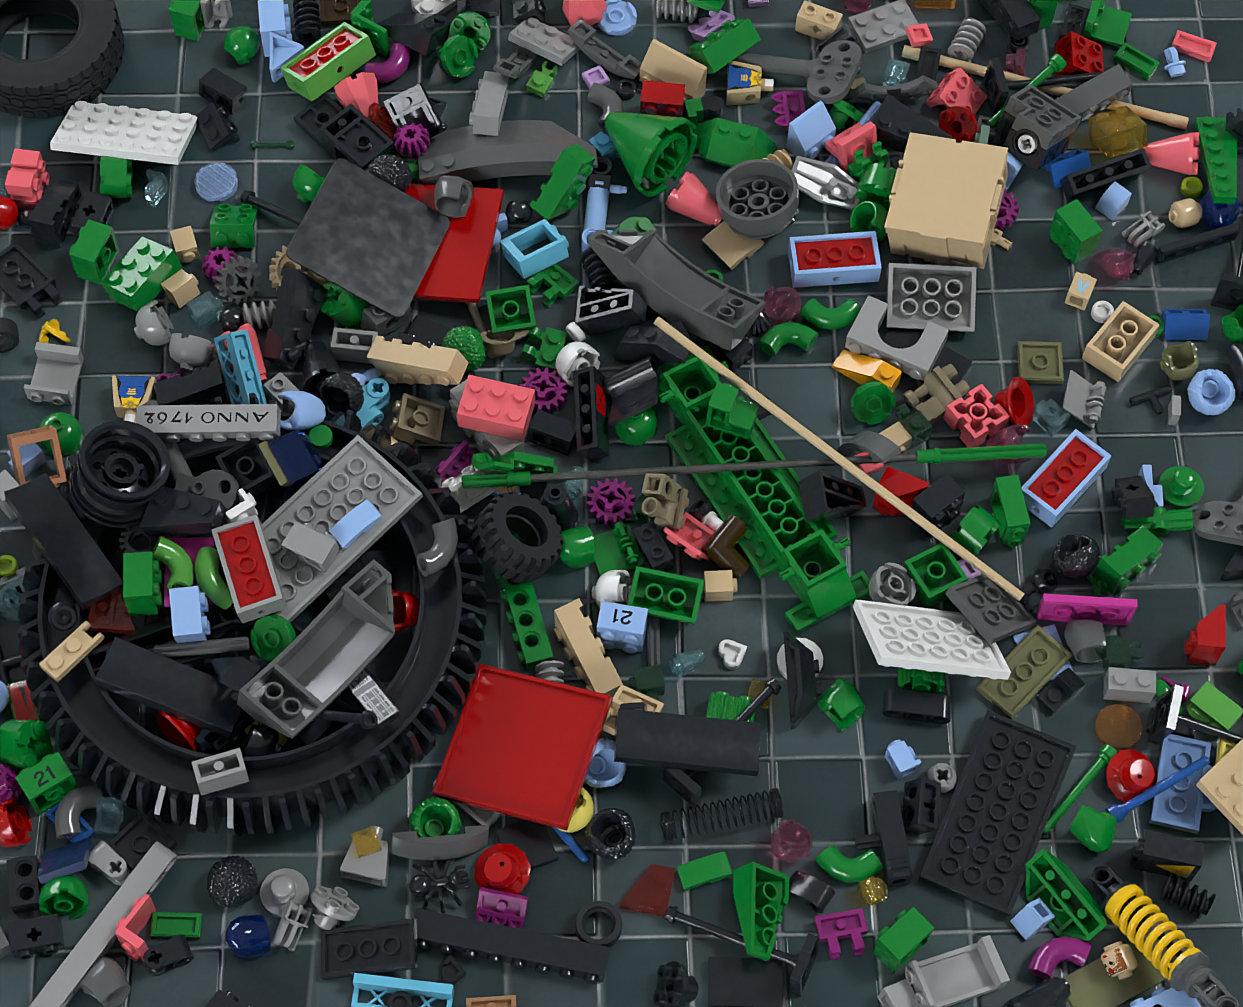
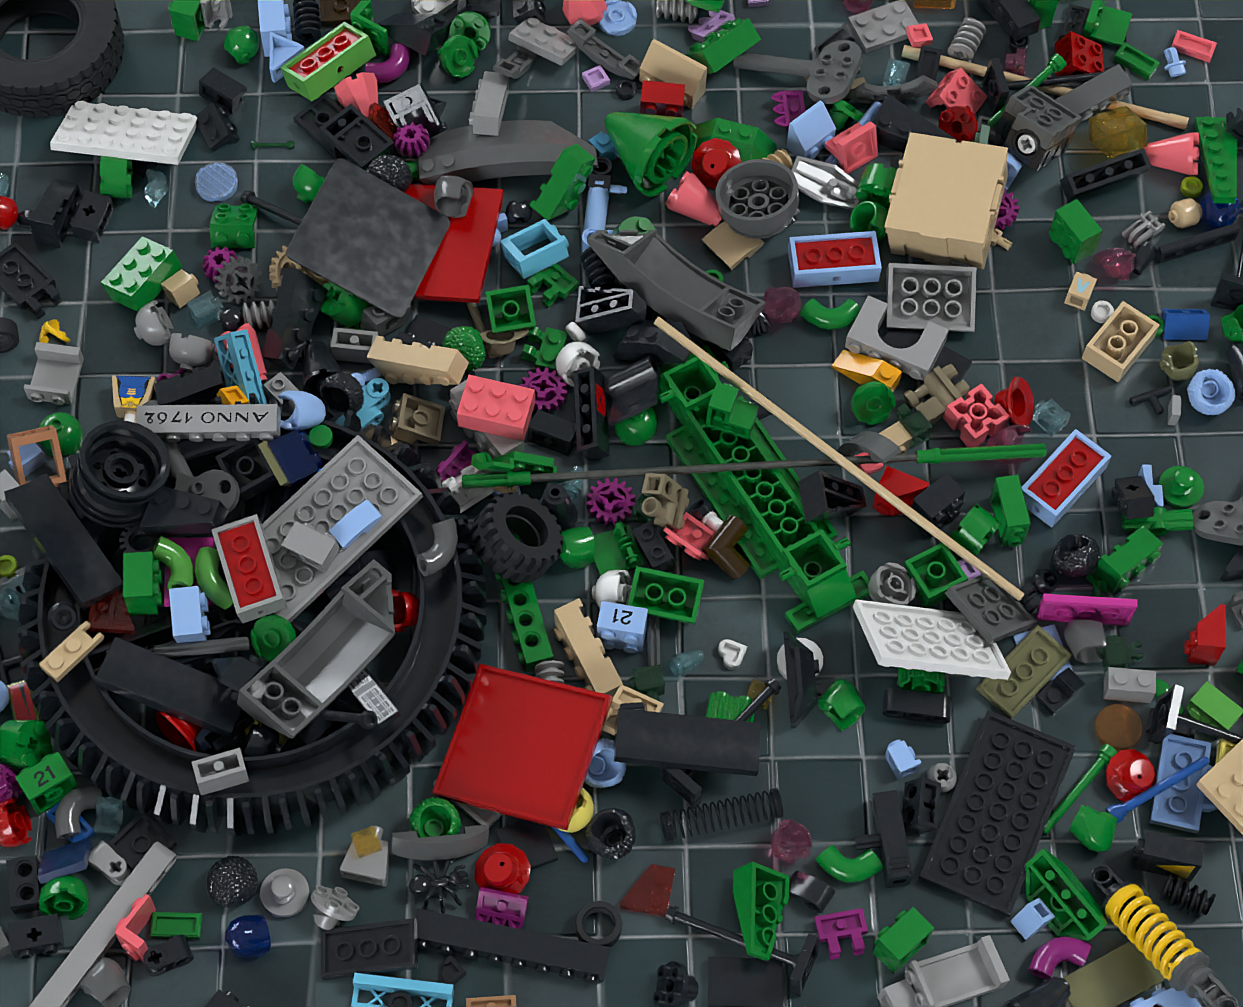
(26, 178): coral brick -> none
(94, 251): green brick -> none
(185, 244): tan brick -> none
(232, 394): none -> light orange tile
(244, 509): white bracket -> none
(290, 930): light grey arm -> none
(542, 81): bright green plate -> none
(606, 99): dark grey cylinder -> none
(703, 108): leg -> none
(704, 870): green slope -> none
(715, 152): none -> red hat
(719, 585): tan brick -> none
(745, 84): torso -> none
(785, 334): green cylinder -> none
(817, 21): tan brick -> none
(872, 890): clear yellow piece -> none
(878, 156): green plate -> none
(1040, 362): olive tile -> none
(1067, 164): blue panel -> none
(1084, 399): light grey hinge -> none
(1113, 200): light blue brick -> none
(1119, 960): tan head -> none
(1186, 692): magenta hand -> none

